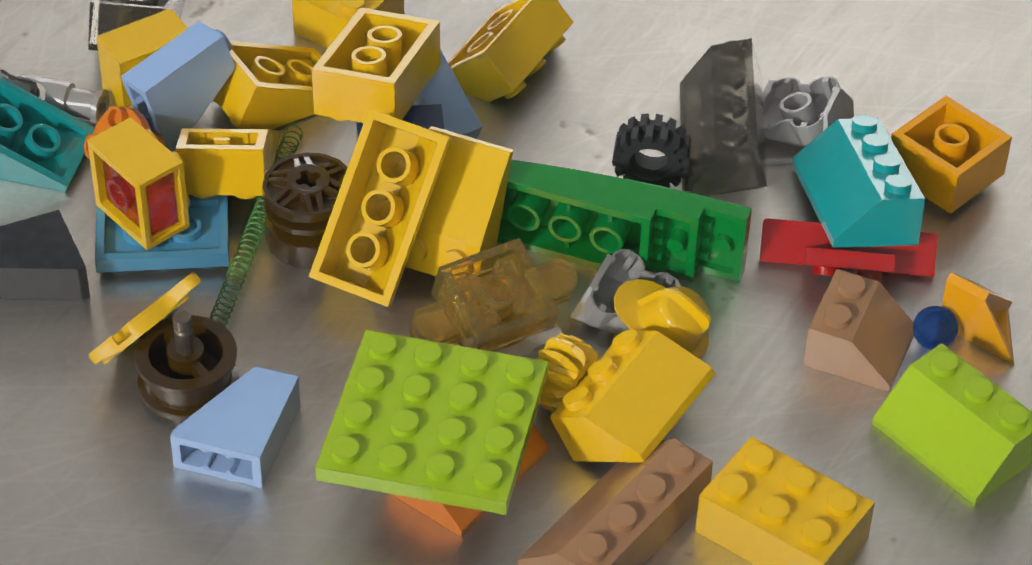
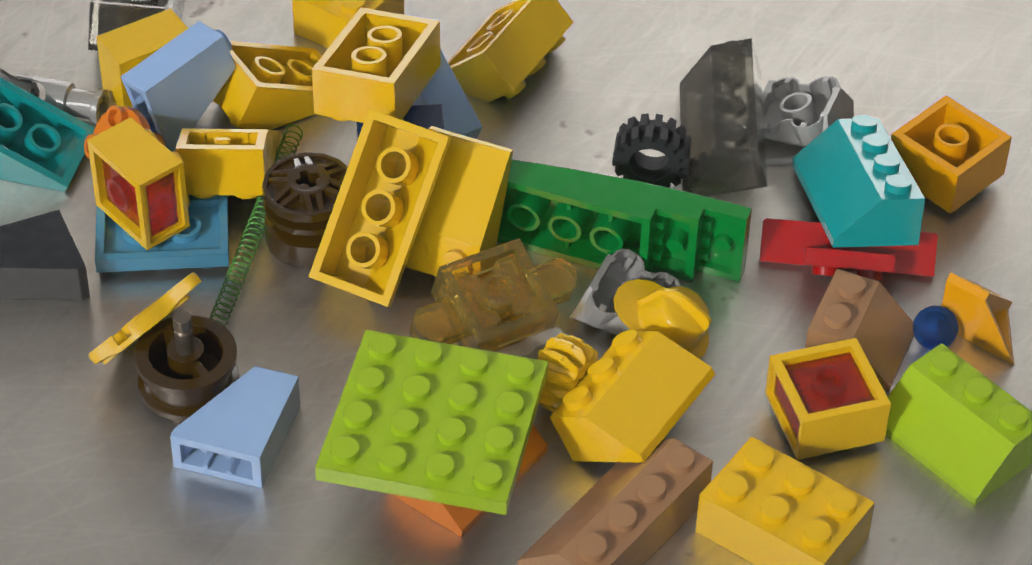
(827, 398): none -> yellow piece

